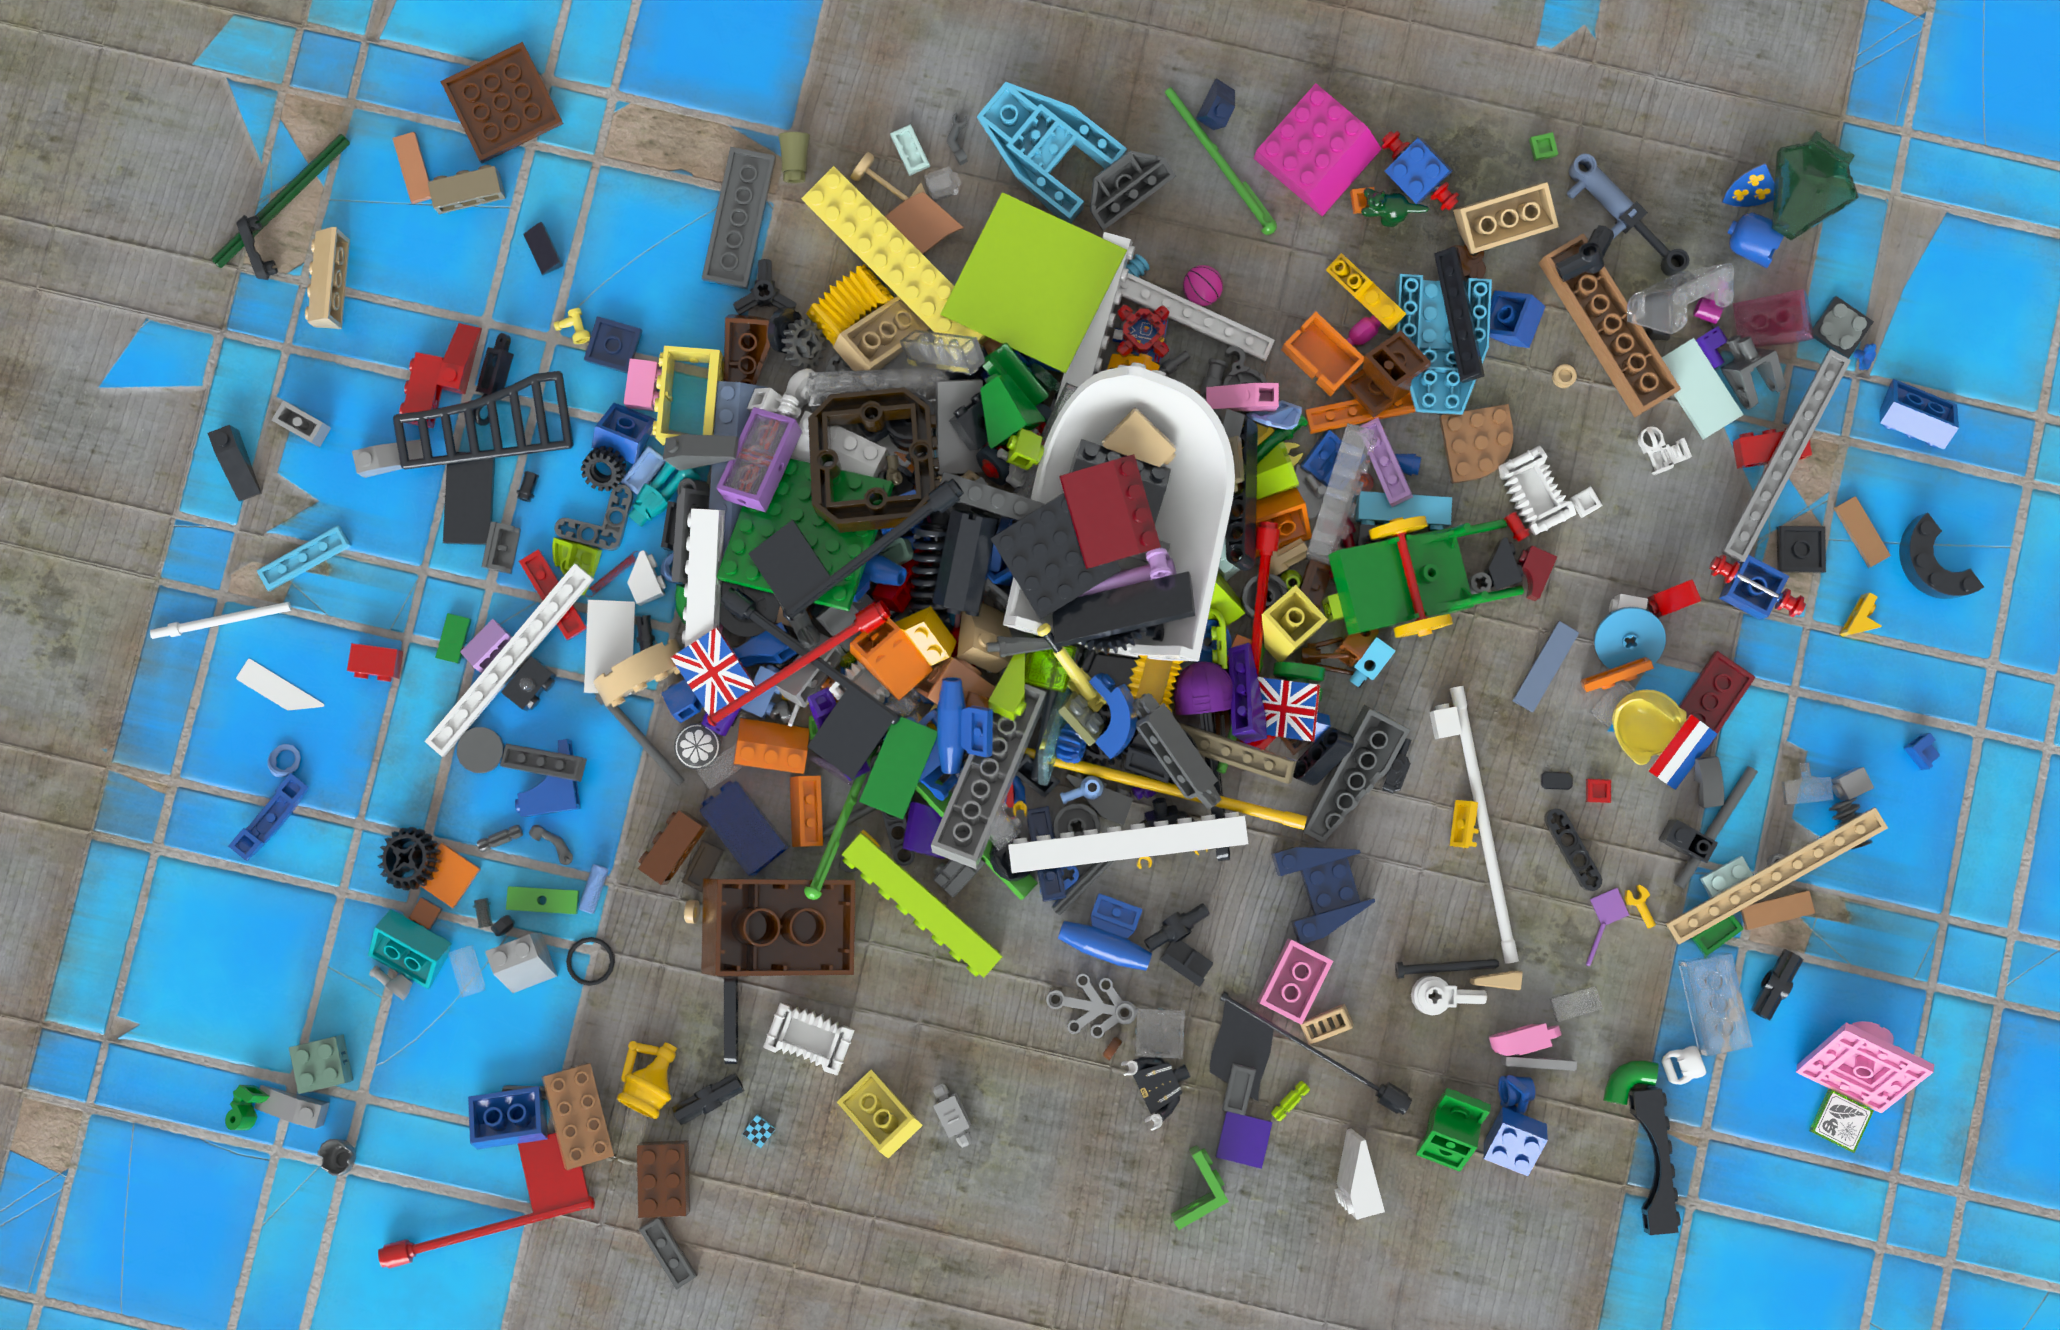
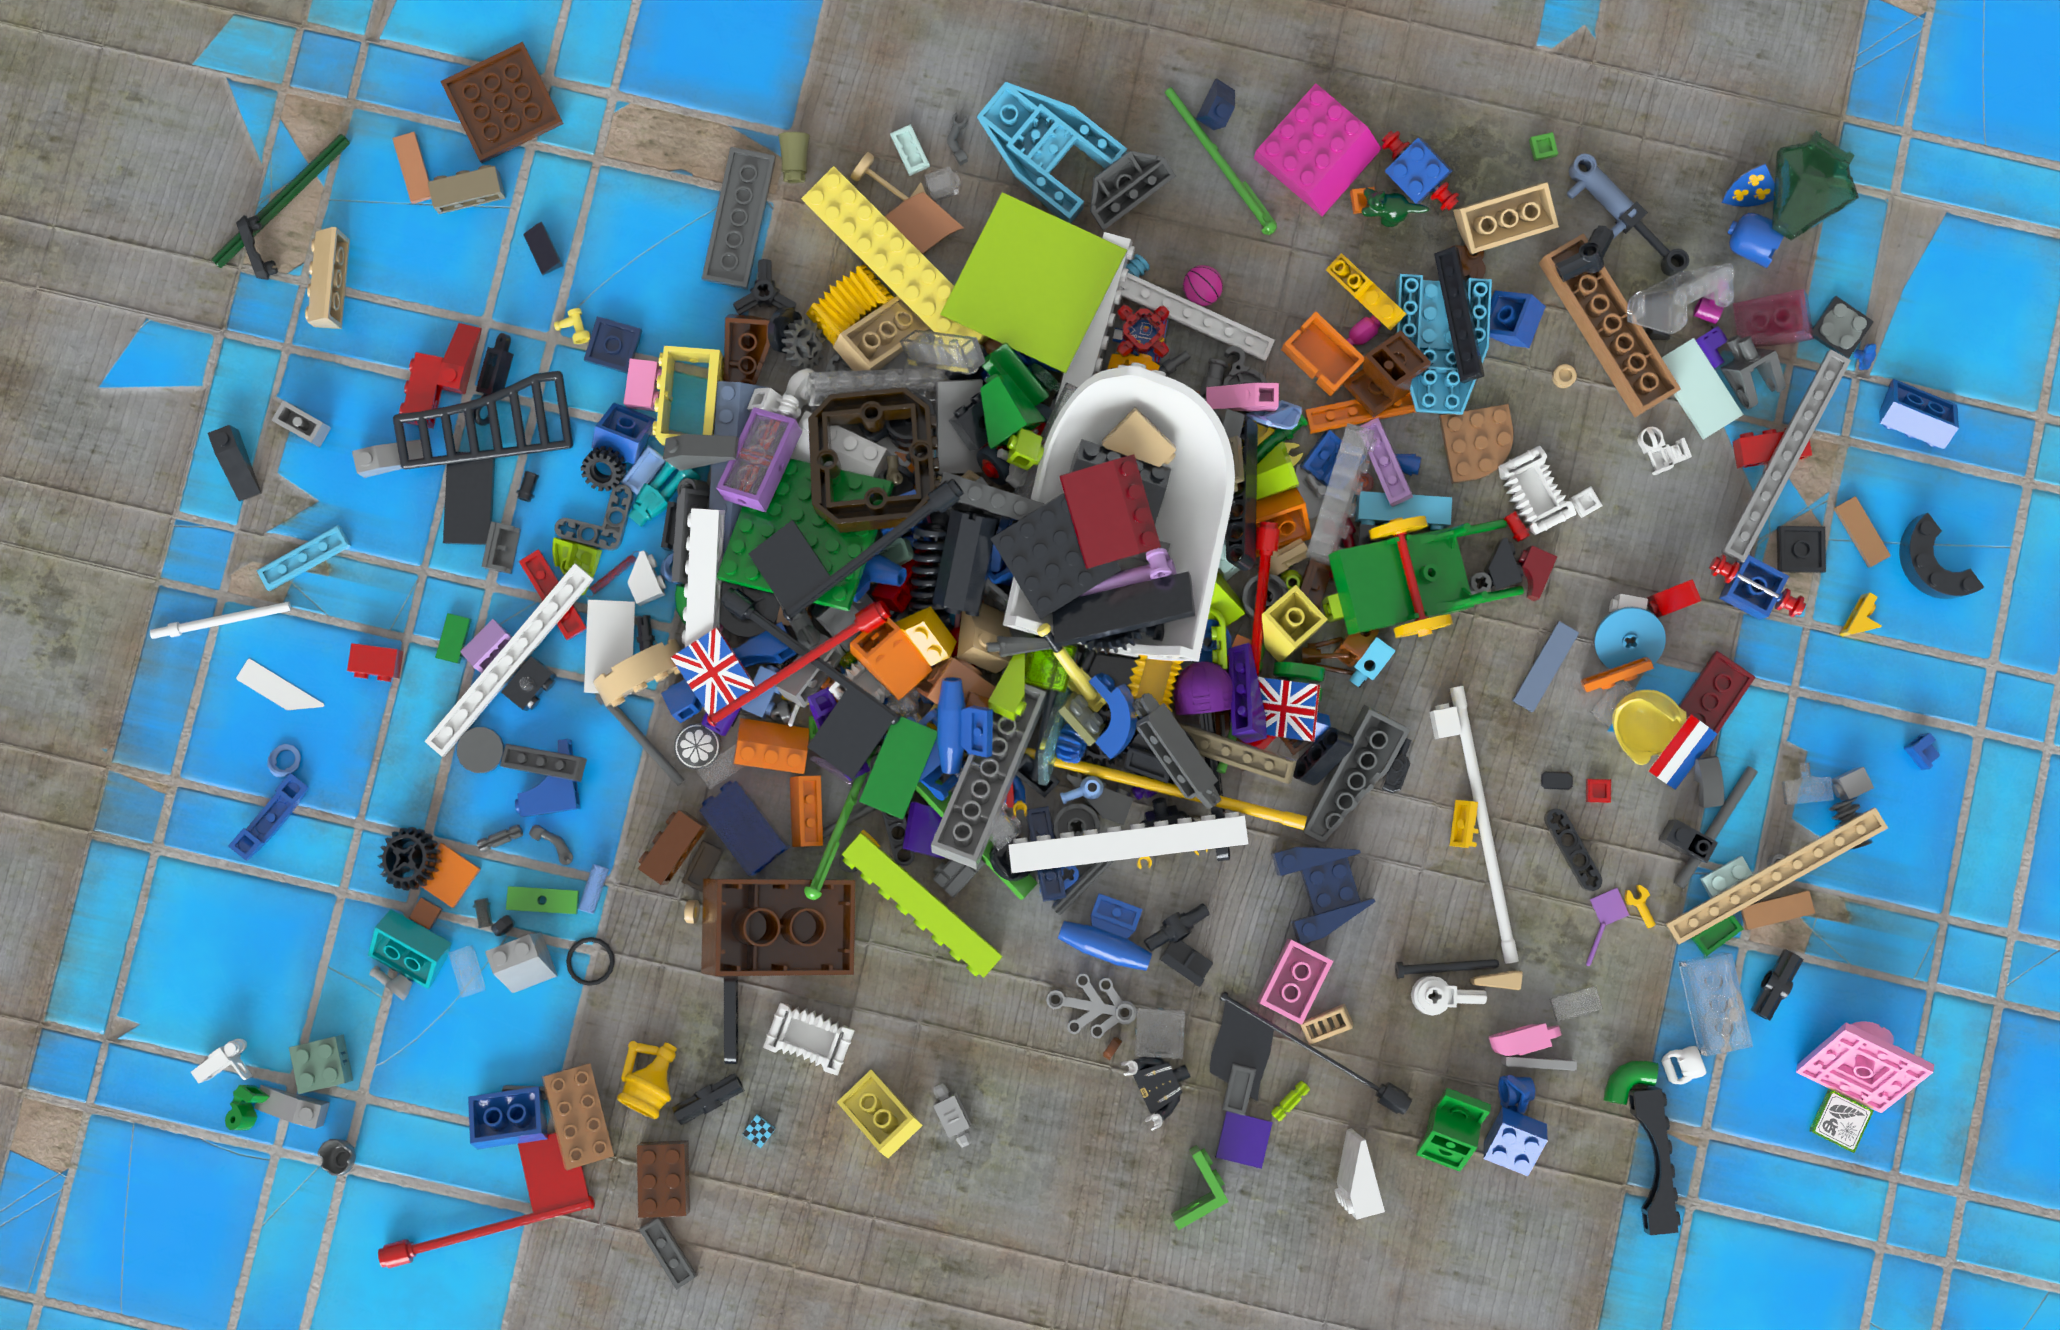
(221, 1059): none -> white piece

